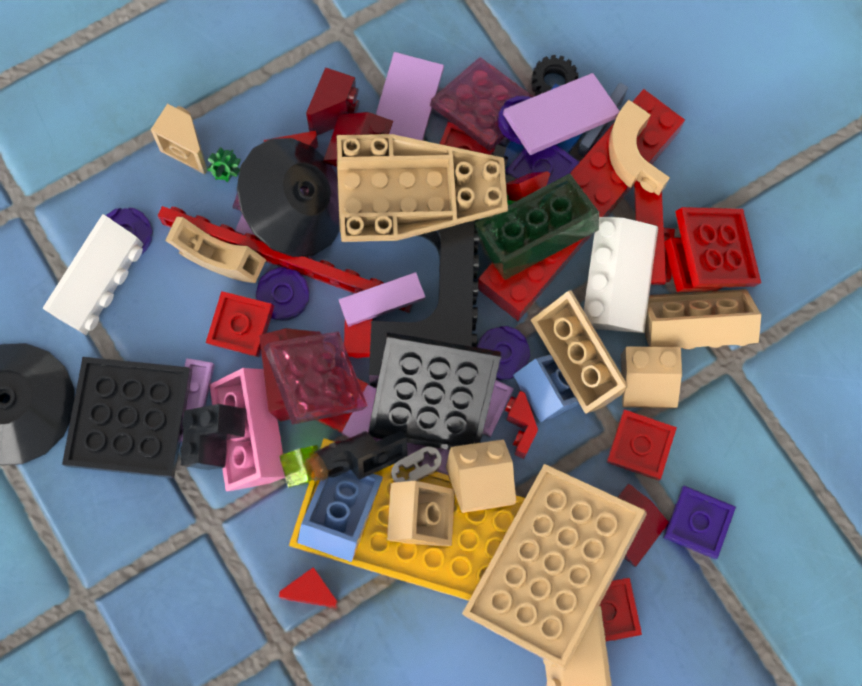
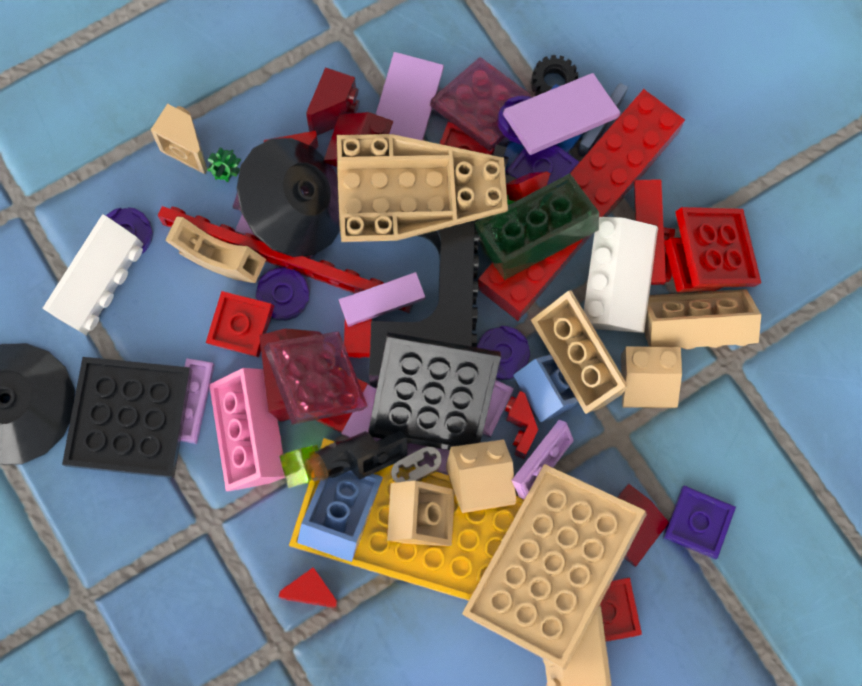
(207, 434): black brick -> none
(547, 453): none -> lavender tile
(624, 152): tan arch -> none
(641, 445): red plate -> none

